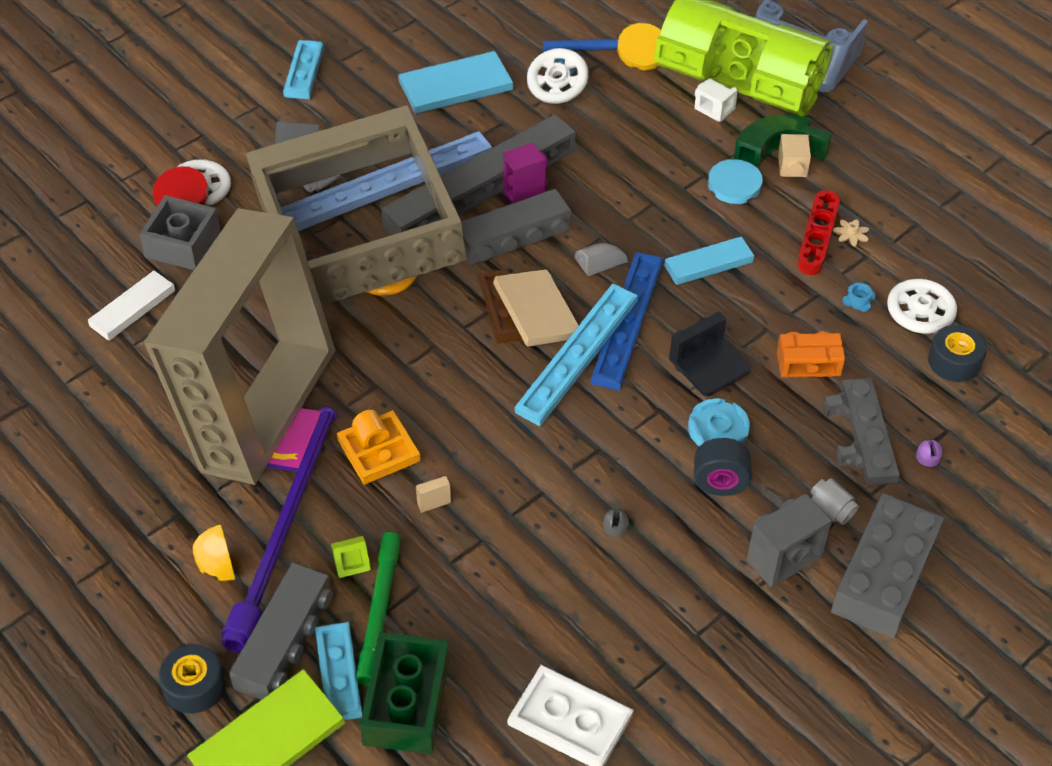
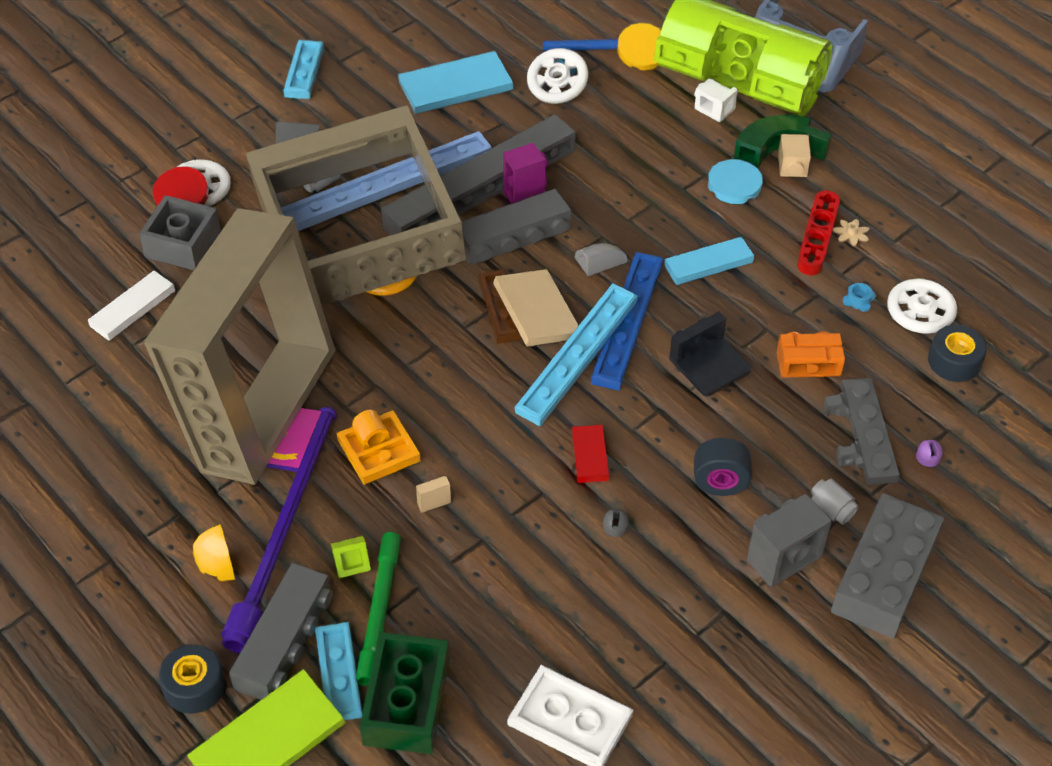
(590, 454): none -> red tile
(718, 420): medium azure tile -> none

